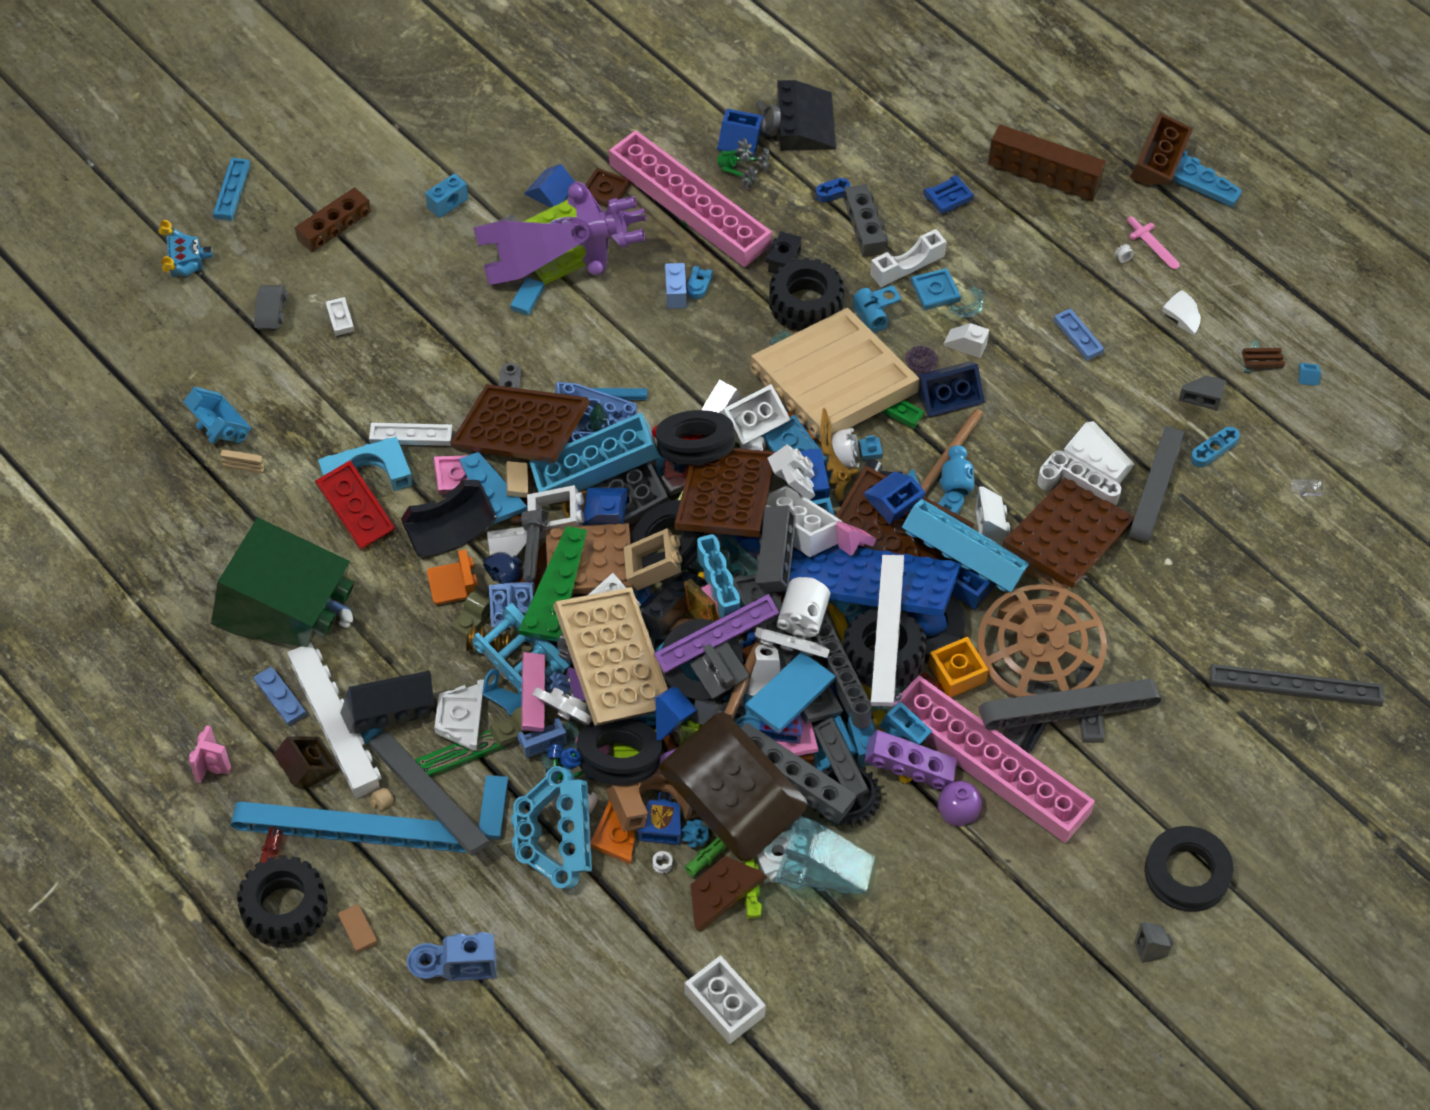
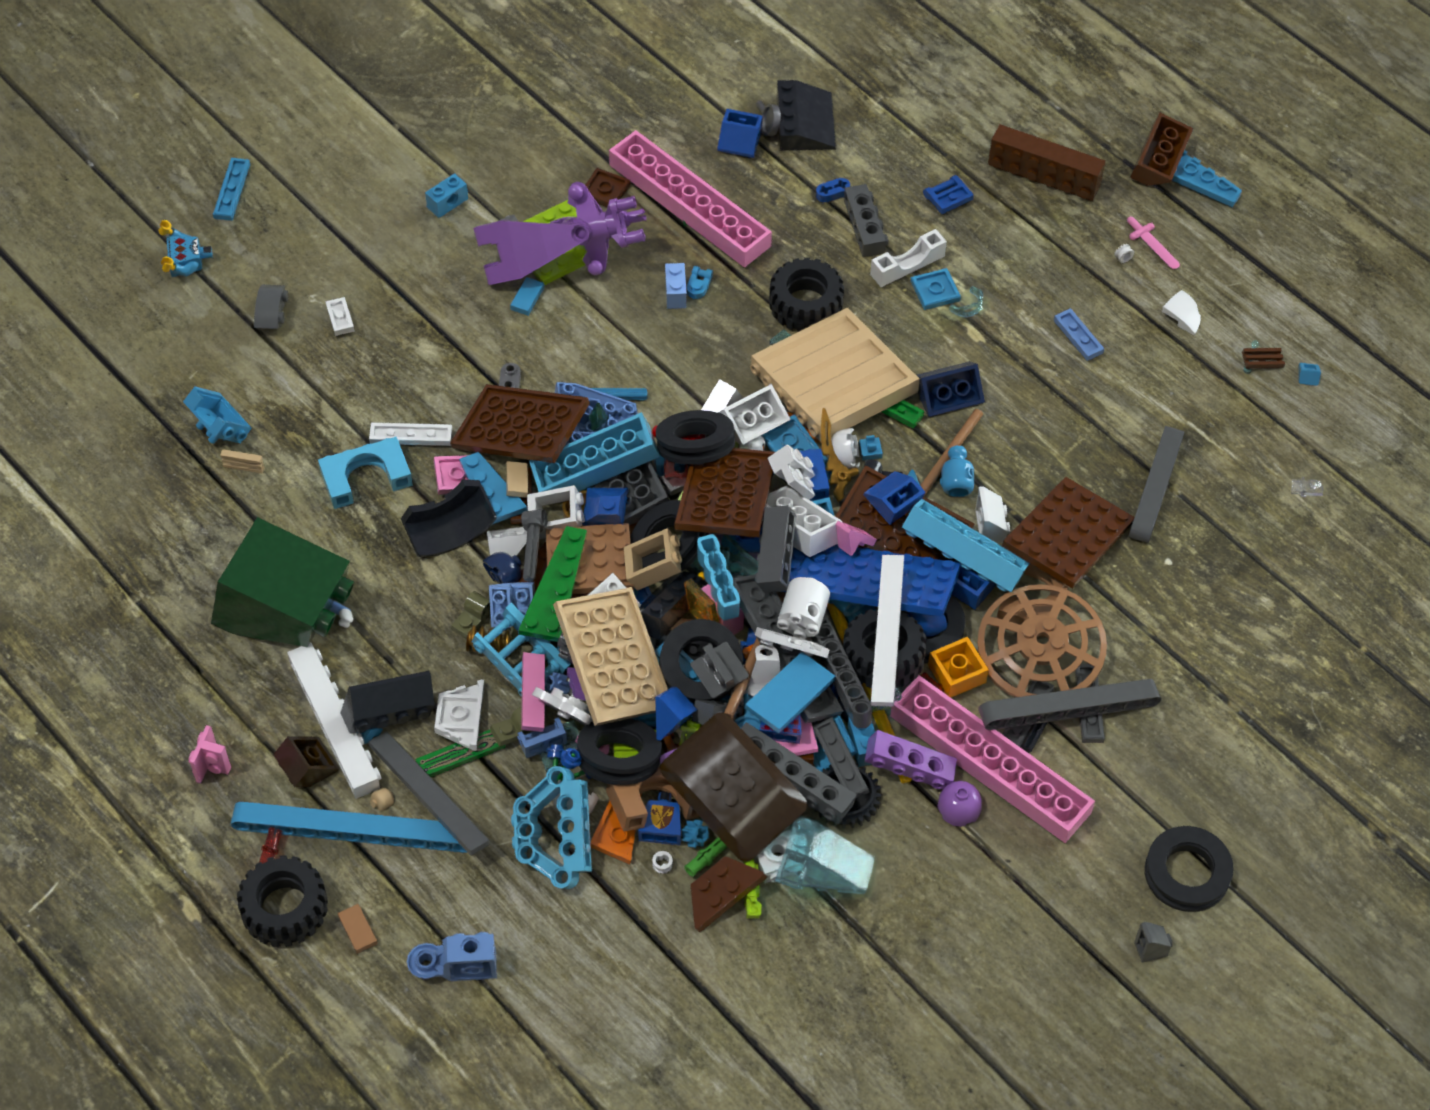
(280, 696): medium blue plate -> none
(333, 219): reddish brown brick -> none
(355, 505): red tile -> none
(452, 581): orange bracket -> none
(493, 806): dark azure tile -> none
(507, 699): dark azure piece -> none
(551, 186): blue slope -> none
(716, 633): medium lavender plate -> none
(725, 999): white brick -> none
(727, 160): plant -> none
(784, 249): black brick -> none
(870, 307): dark azure piece -> none
(905, 725): dark azure brick -> none
(916, 354): clear purple gear -> none
(952, 501): dark azure plate -> none
(968, 339): white slope -> none
(1062, 465): white beam -> none
(1099, 452): white wedge -> none
(1203, 392): dark grey slope -> none
(1218, 439): dark azure beam -> none
(1296, 685): dark grey tile -> none

